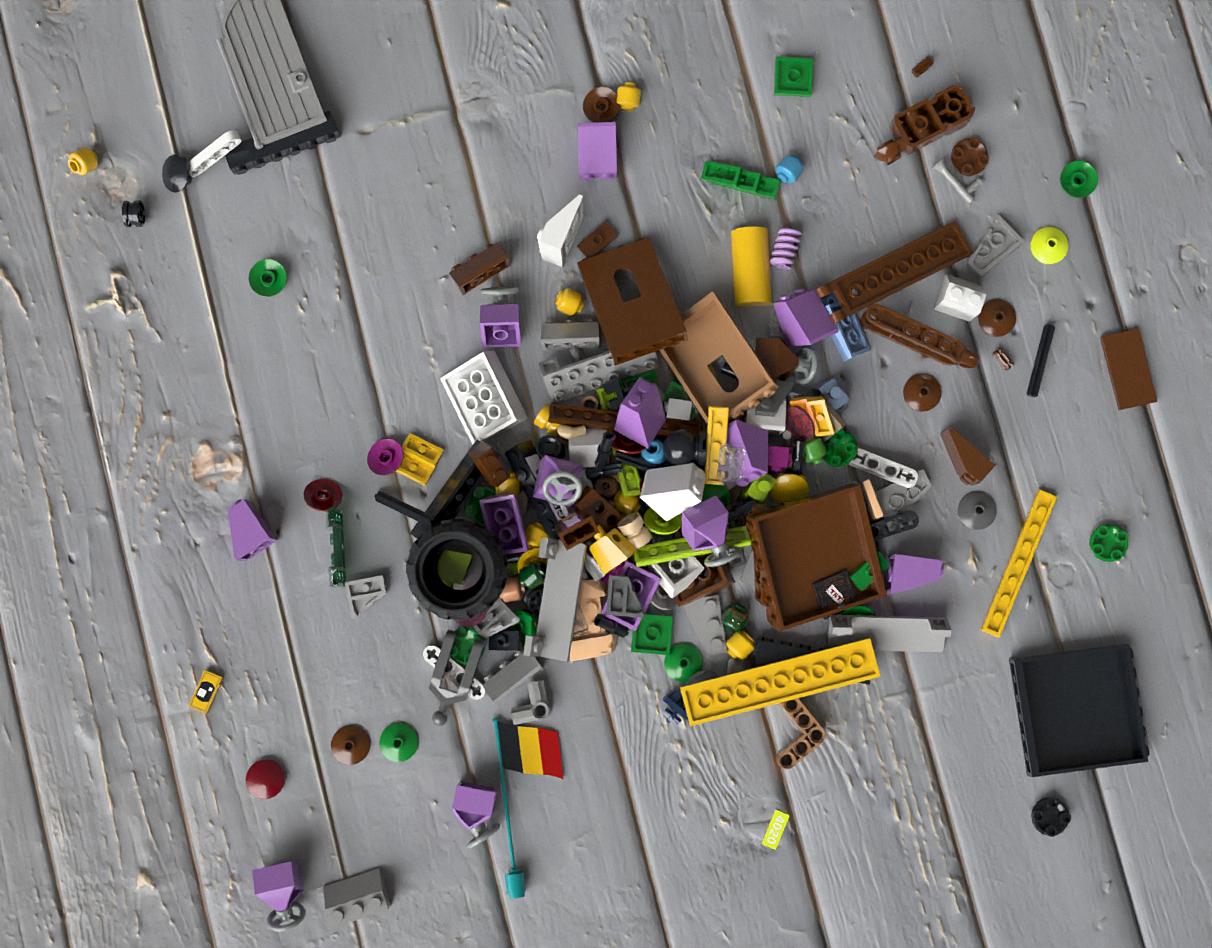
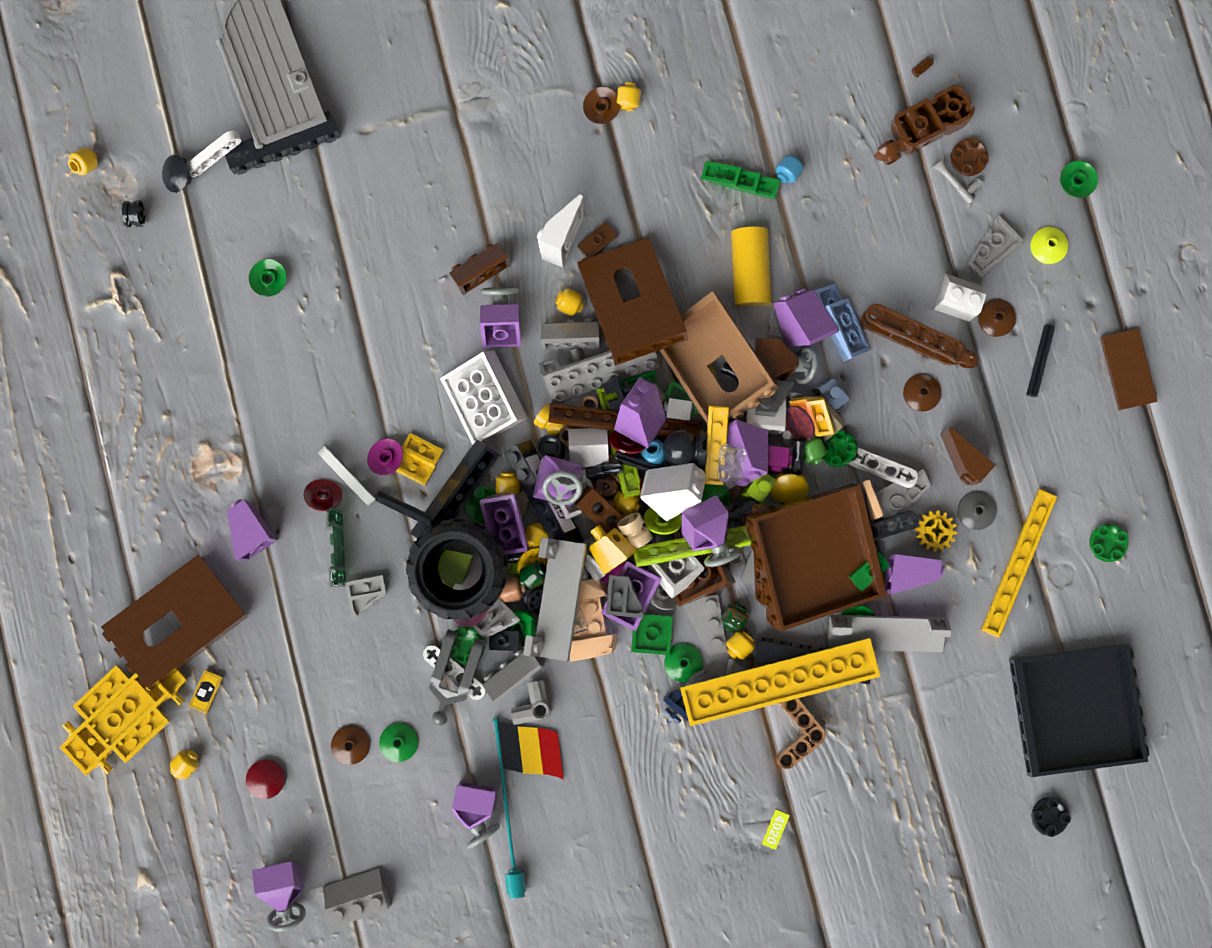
(118, 719): none -> yellow piece
(184, 764): none -> yellow head
(198, 604): none -> reddish brown panel
(346, 475): none -> white beam
(489, 464): reddish brown brick -> none
(570, 432): tan arm -> none
(576, 529): reddish brown torso -> none
(597, 151): medium lavender slope -> none
(604, 449): black pin -> none
(611, 626): black axle -> none
(784, 248): lavender piece -> none
(793, 76): green plate -> none
(834, 591): tile -> none
(897, 270): reddish brown hinge -> none
(935, 538): none -> yellow gear
(1003, 359): reddish brown piece -> none

